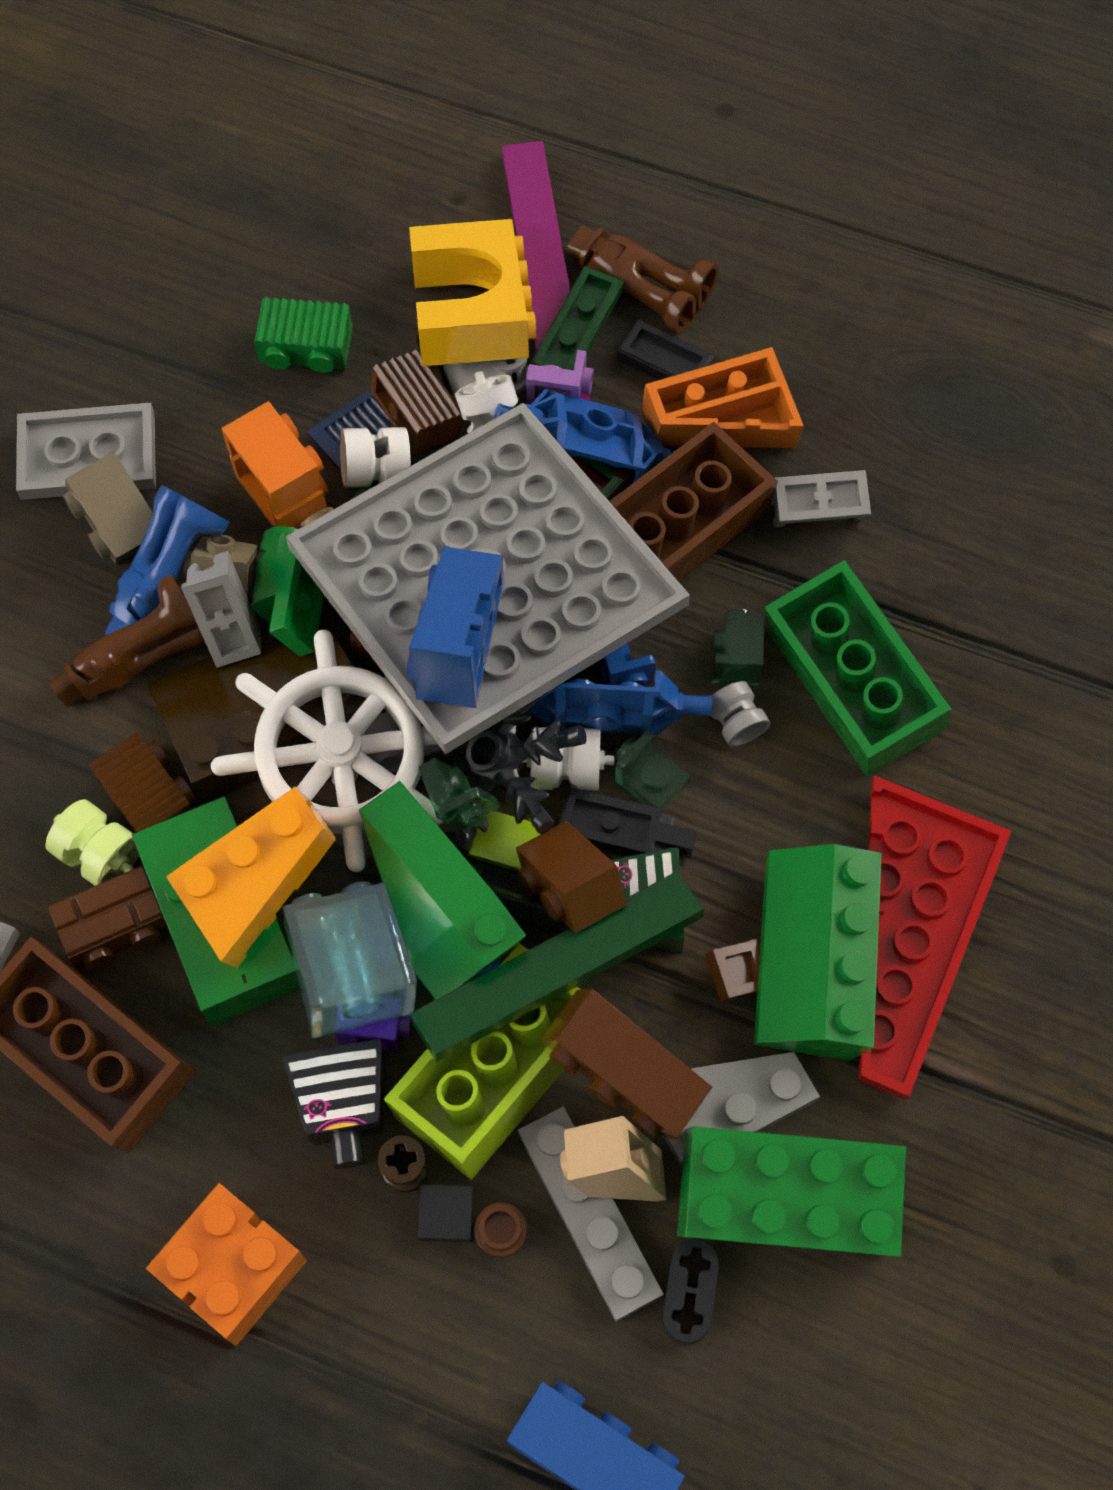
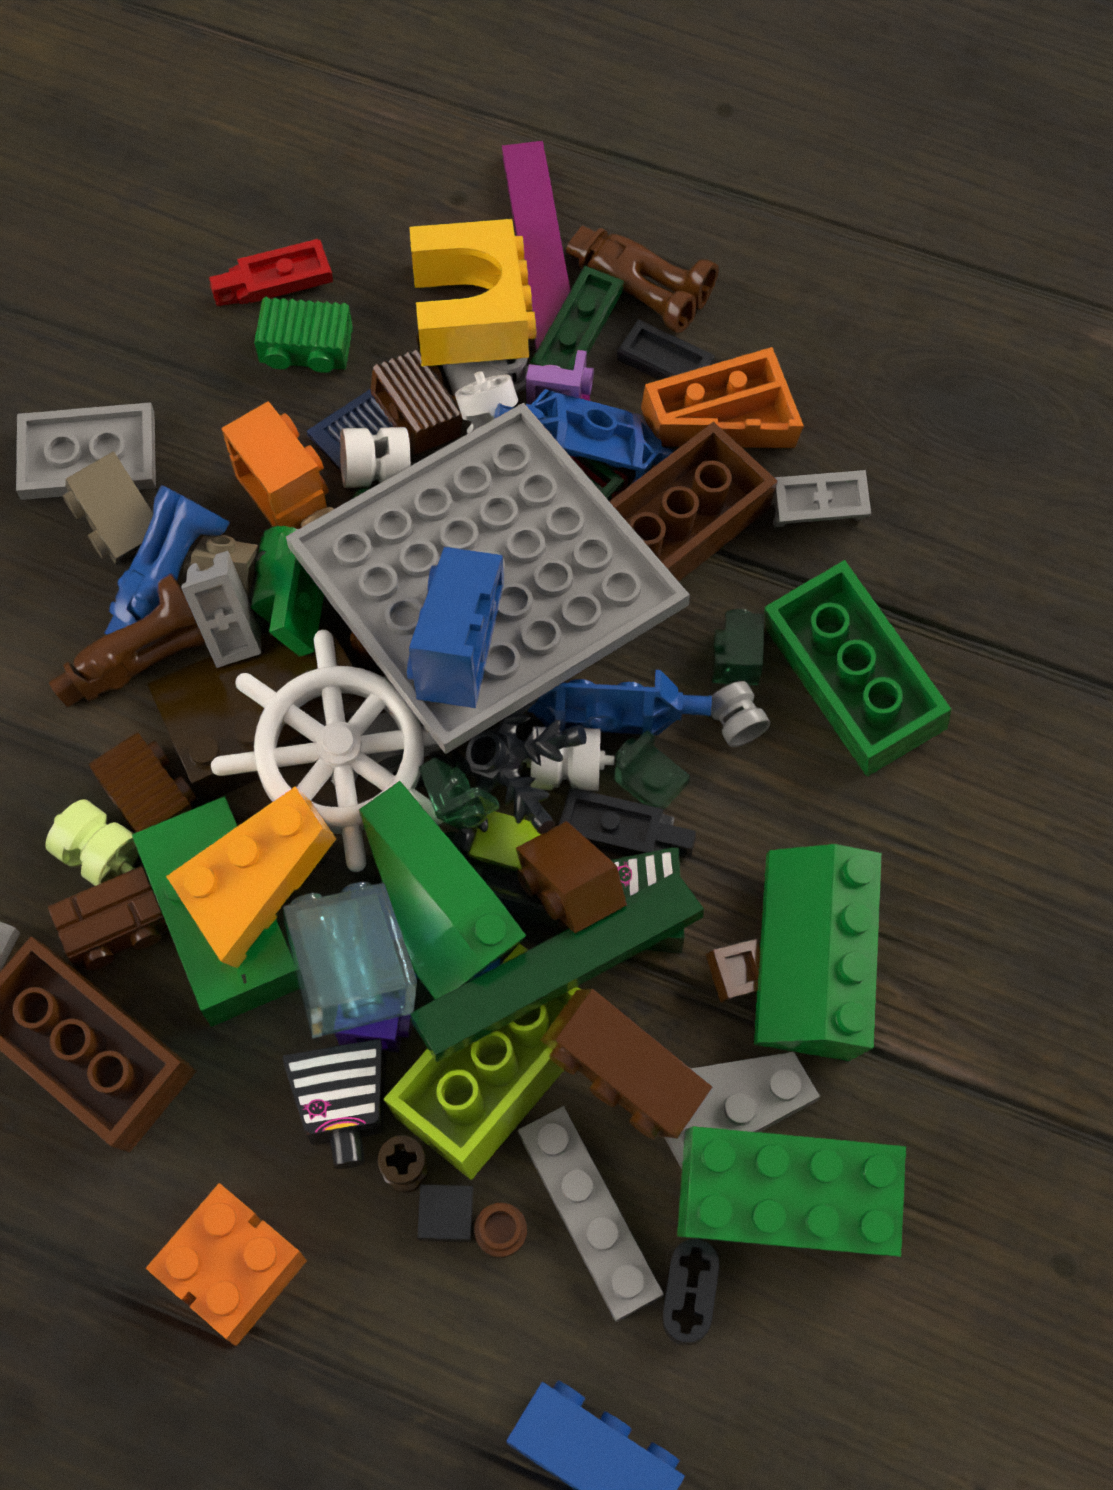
(273, 274): none -> red hinge
(613, 1161): tan slope -> none
(619, 668): blue bracket -> none
(931, 895): red wing -> none

